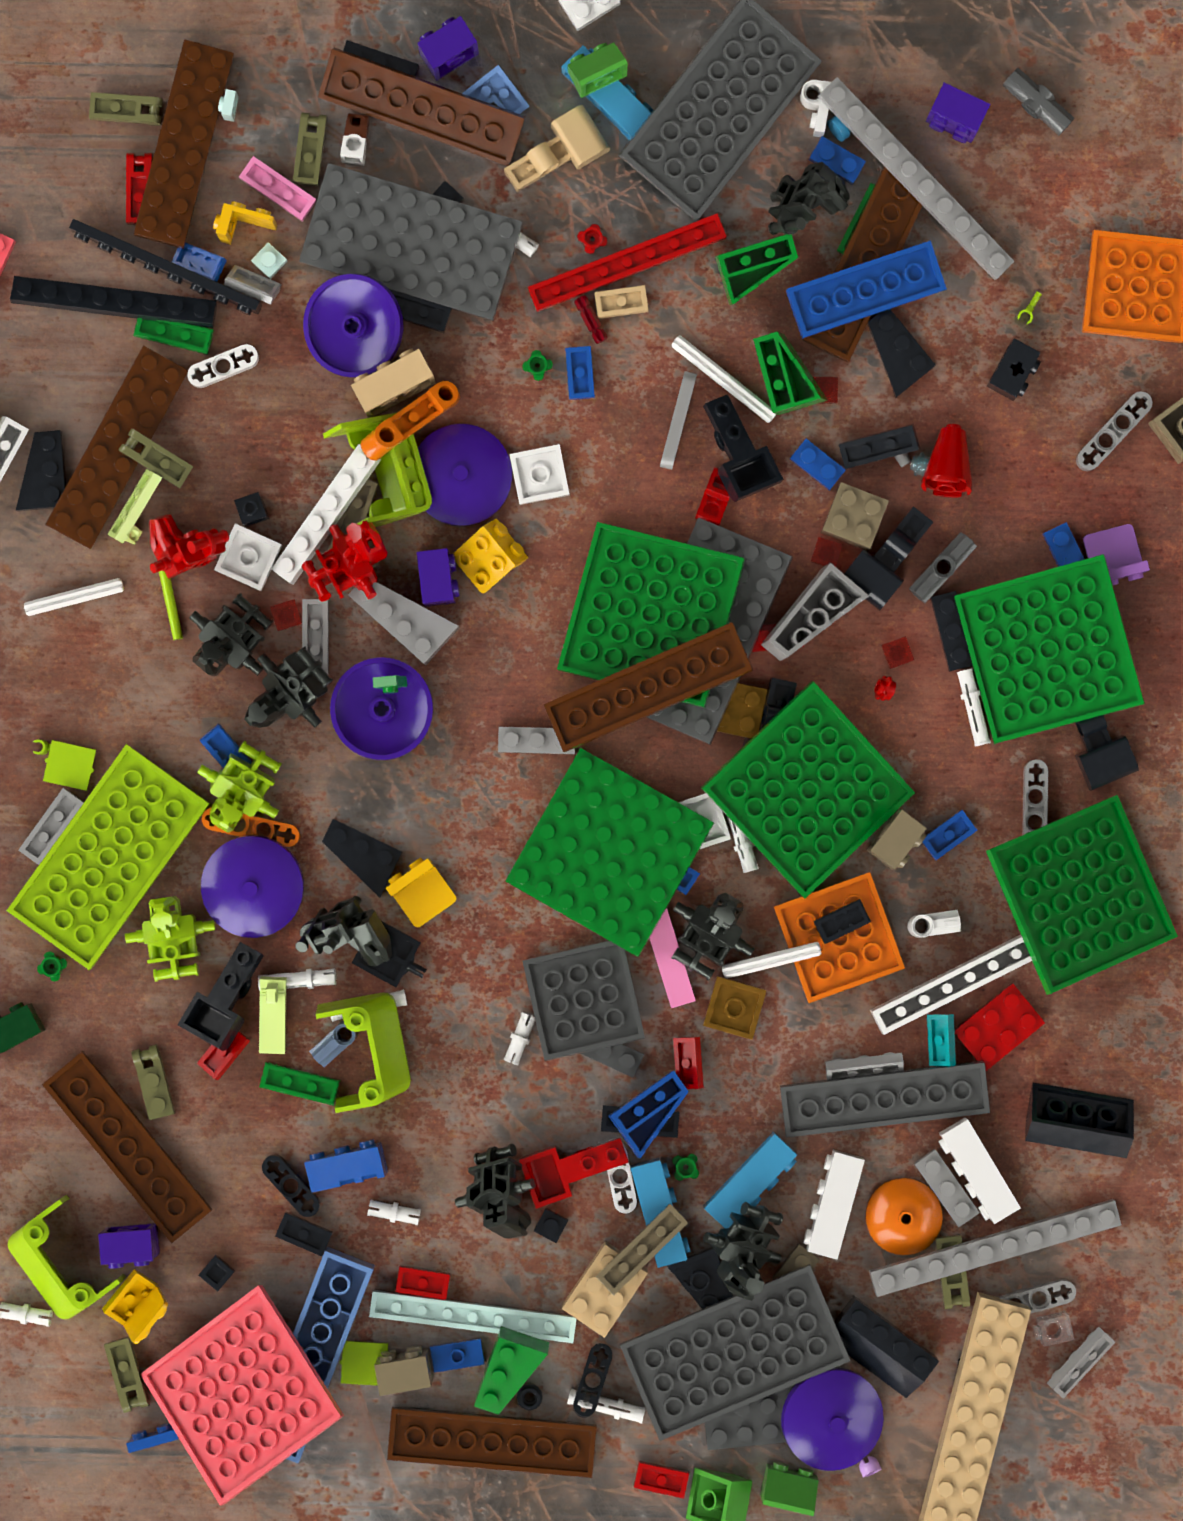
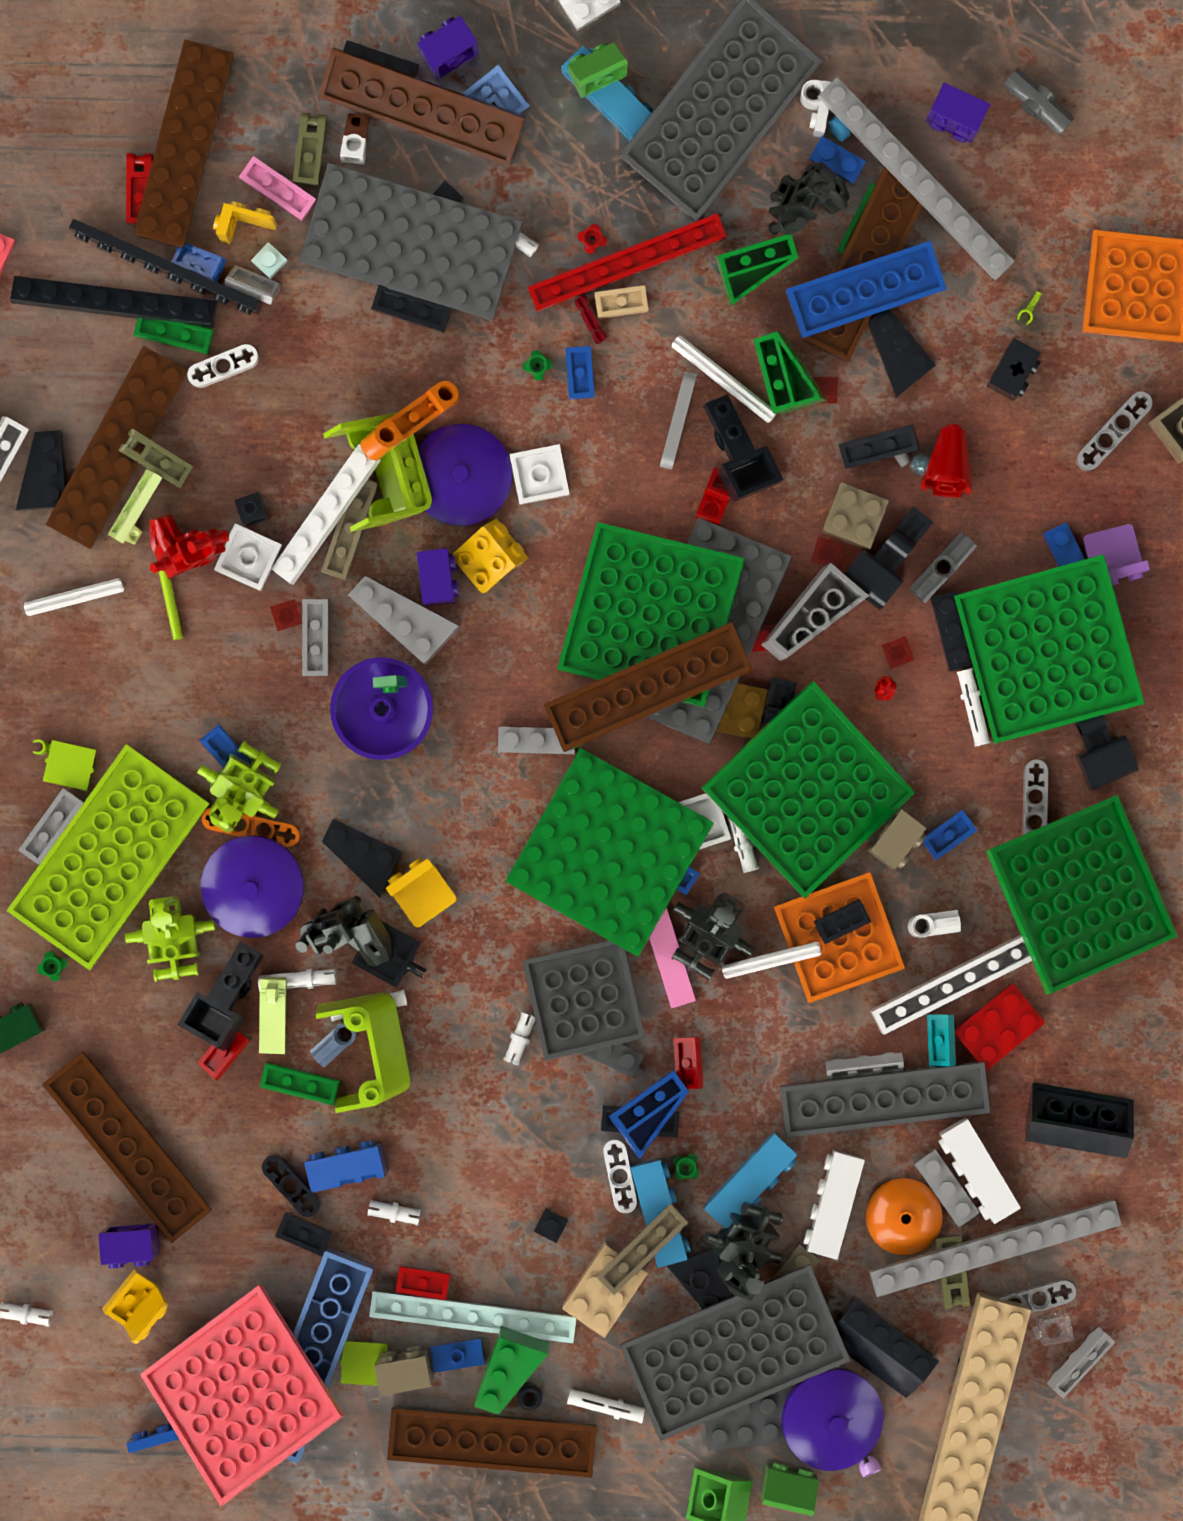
(62, 1298): lime windscreen -> none
(125, 108): olive plate -> none
(126, 1374): olive plate -> none
(153, 1083): olive plate -> none
(216, 1273): black plate -> none
(228, 105): light aqua plate -> none
(229, 638): pearl dark grey piece -> none
(290, 690): pearl dark grey piece -> none
(348, 561): red piece -> none
(353, 325): dark purple dish -> none
(393, 382): tan brick -> none
(498, 1192): pearl dark grey piece -> none
(555, 1173): red plate -> none
(575, 140): tan plate -> none
(593, 1401): black beam -> none
(661, 1479): red plate -> none
(734, 1007): pearl gold plate -> none
(817, 464): blue plate -> none

